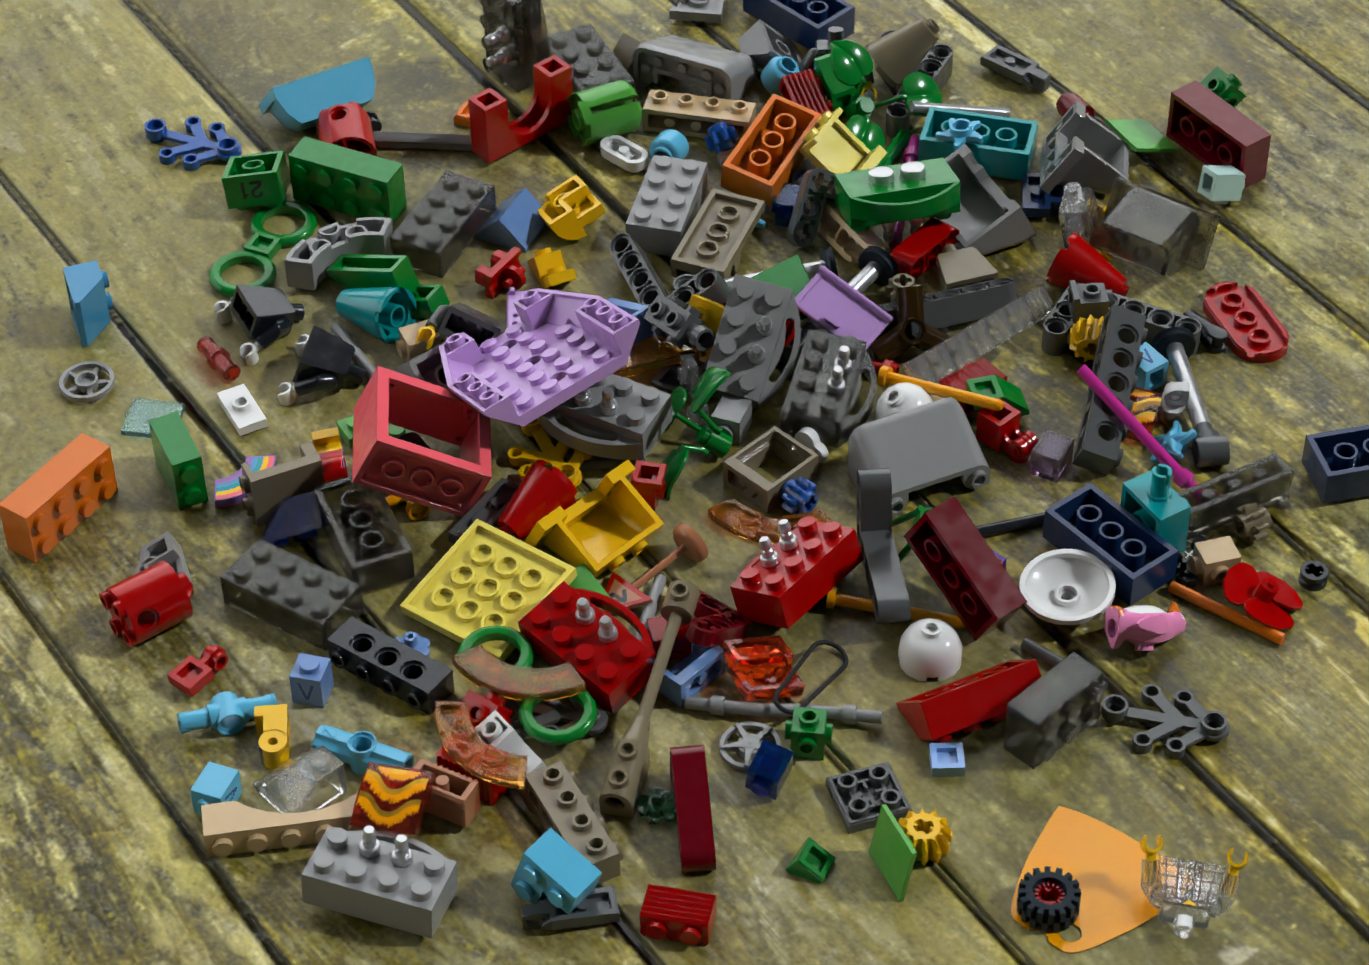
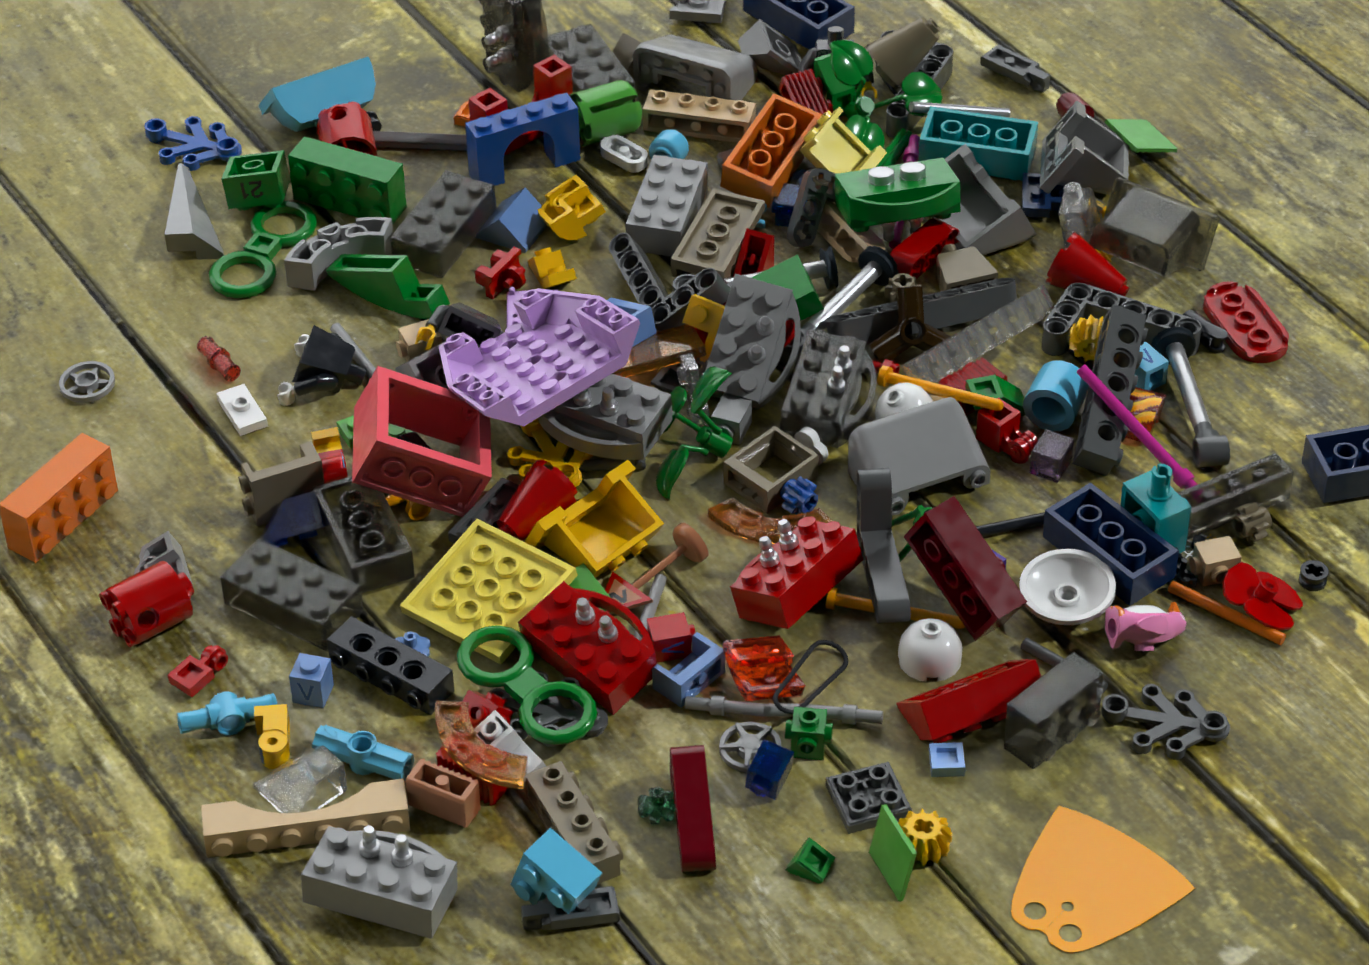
(88, 299): dark azure slope -> none
(142, 410): clear light blue piece -> none
(178, 460): green brick -> none
(188, 222): none -> light grey wedge
(215, 785): medium azure brick -> none
(228, 489): tile -> none
(262, 314): black torso -> none
(377, 310): teal cone -> none
(392, 799): slope -> none
(491, 135): none -> blue arch
(517, 682): clear orange tile -> none
(632, 755): dark tan bar -> none
(649, 481): red brick -> none
(678, 914): red brick -> none
(681, 324): dark grey brick -> none
(716, 623): dark red beam -> none
(721, 137): blue gear -> none
(755, 253): none -> red slope
(775, 70): medium azure head -> none
(841, 307): lavender door -> none
(960, 132): medium azure animal -> none
(1048, 885): black bush -> none
(1055, 396): none -> medium azure piece
(1088, 299): dark grey brick -> none
(1175, 398): white piece -> none
(1175, 441): medium azure animal -> none
(1186, 889): clear torso -> none
(1217, 132): dark red brick -> none
(1221, 183): light aqua brick -> none
(1225, 86): green brick -> none

